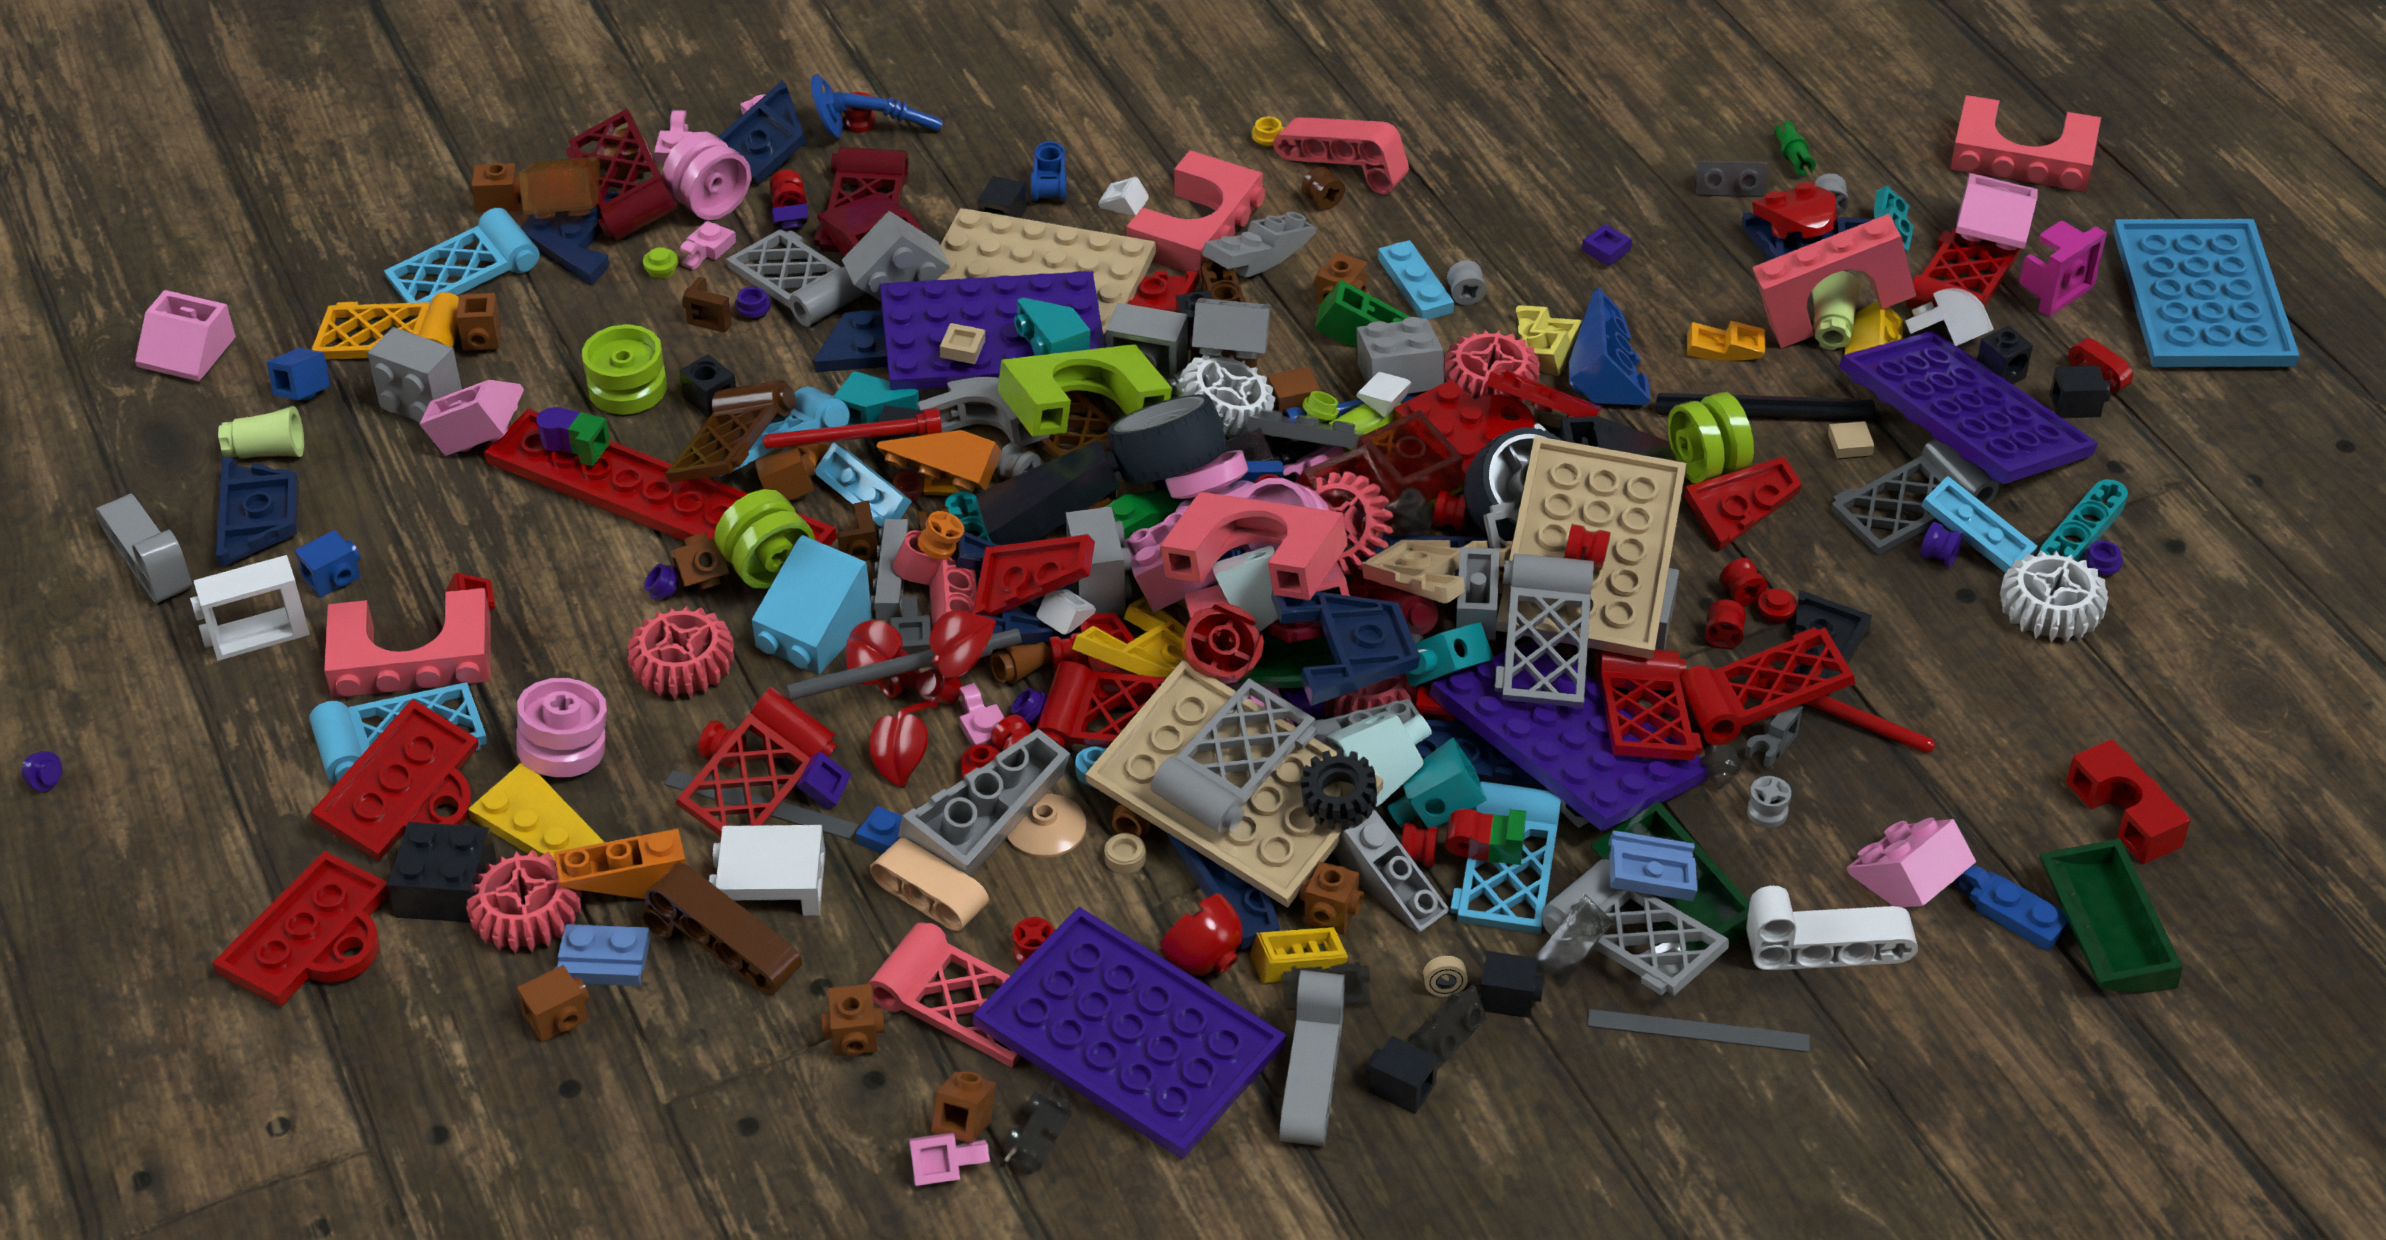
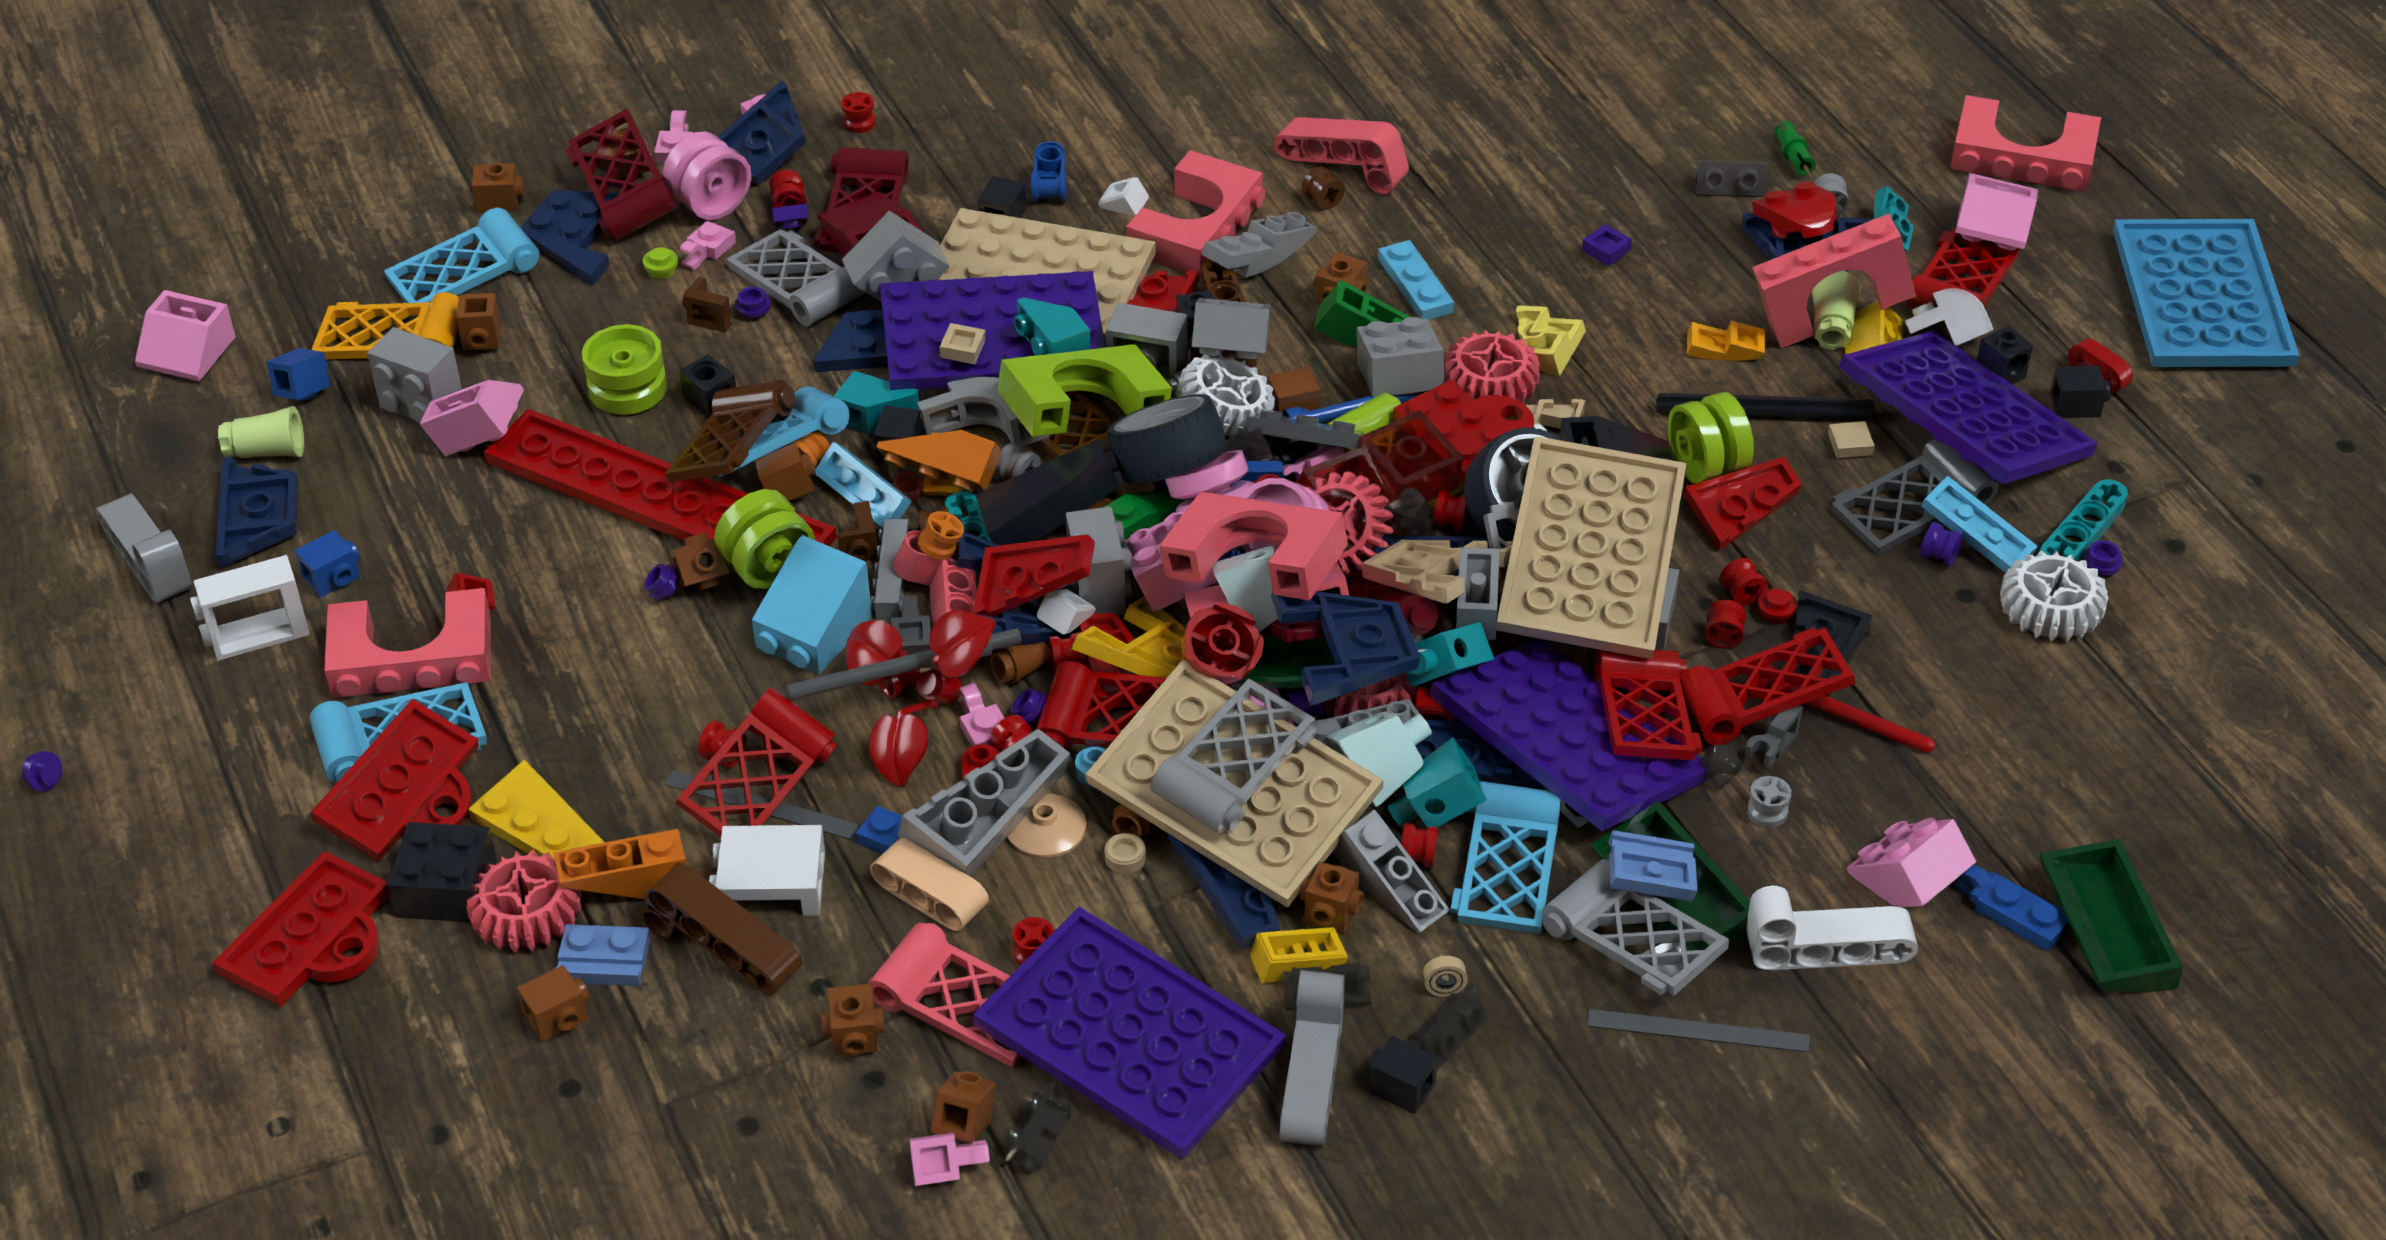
(560, 186): clear orange slope -> none
(561, 727): bright pink wheel -> none
(574, 433): leg -> none
(680, 652): coral gear -> none
(824, 780): dark purple plate -> none
(833, 104): blue dish -> none
(923, 424): red piece -> none
(1205, 939): red cylinder -> none
(1266, 130): yellow plate -> none
(1321, 406): lime plate -> none
(1344, 808): black tyre -> none
(1384, 392): white slope -> none
(1466, 282): light grey wheel -> none
(1486, 836): leg -> none
(1510, 984): black brick -> none
(1542, 396): red wing -> none
(1546, 582): light grey piece -> none
(1572, 941): clear smoke hinge -> none
(1587, 545): red wheel -> none
(1604, 360): blue wedge -> none
(2070, 269): dark pink panel -> none
(2151, 820): red arch -> none

